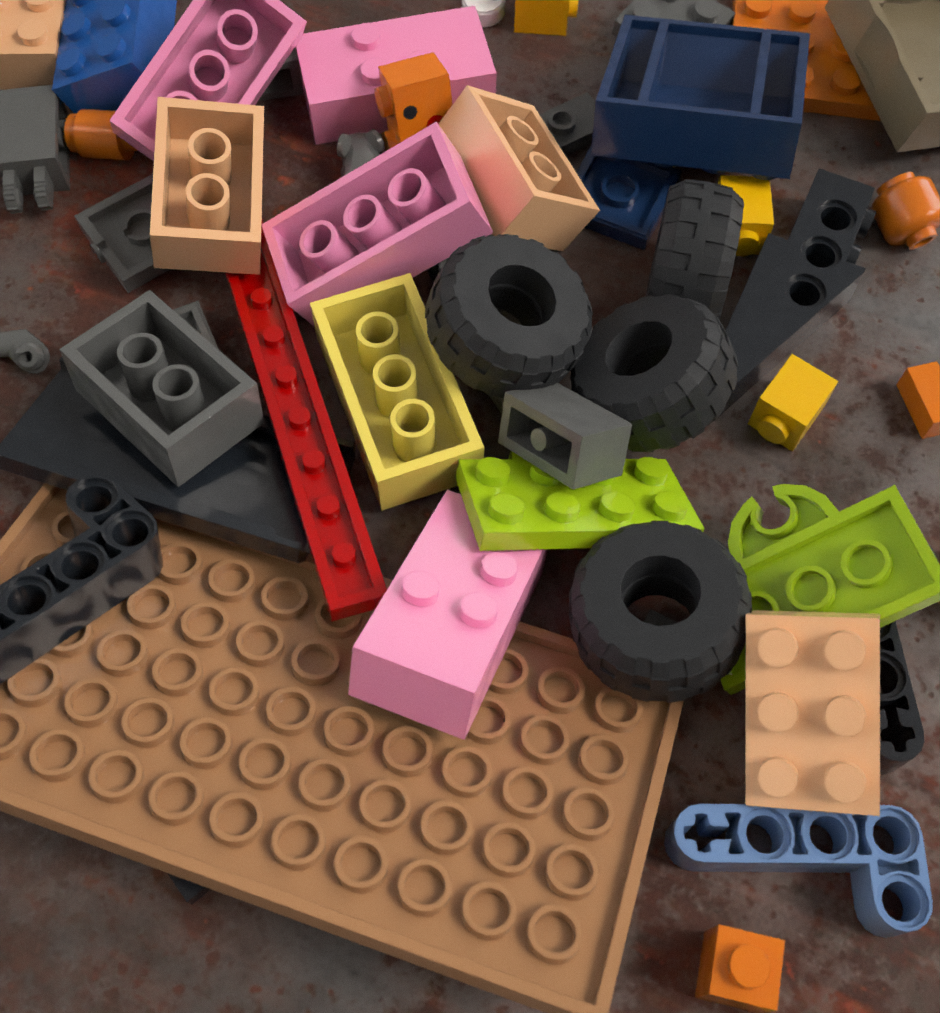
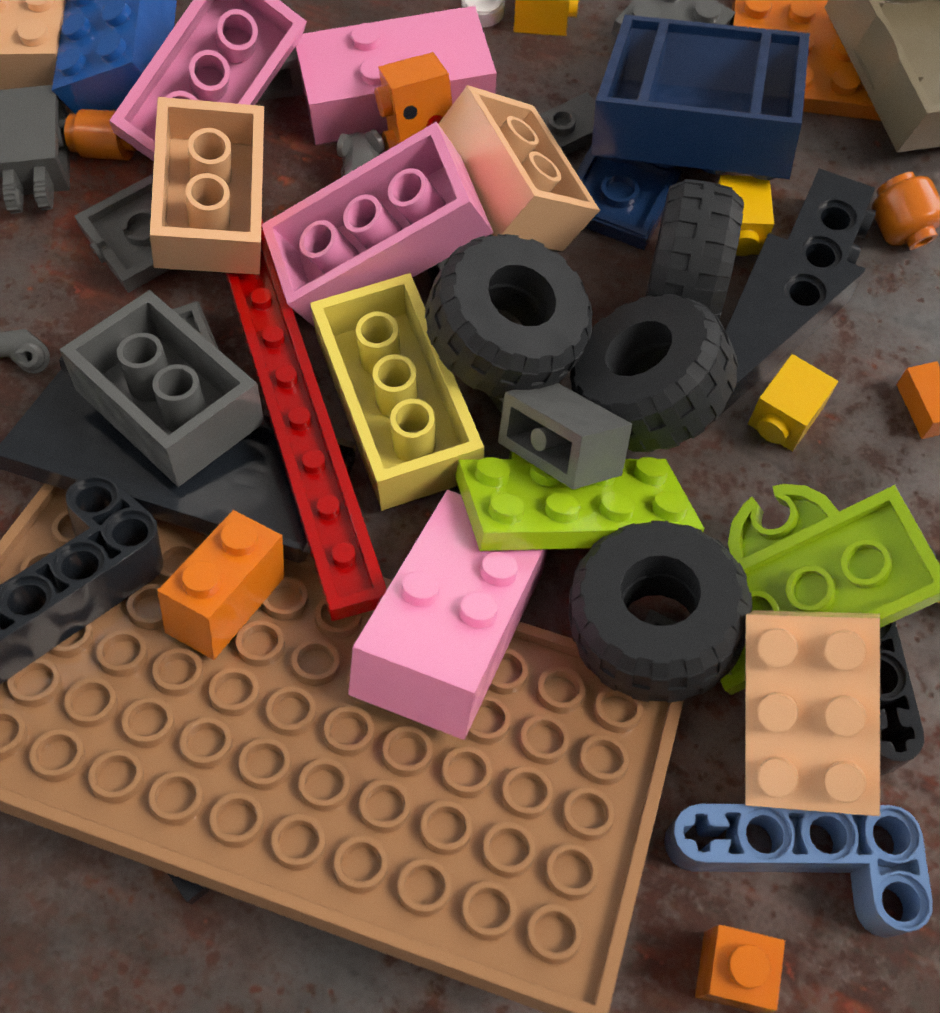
(222, 584): none -> orange brick

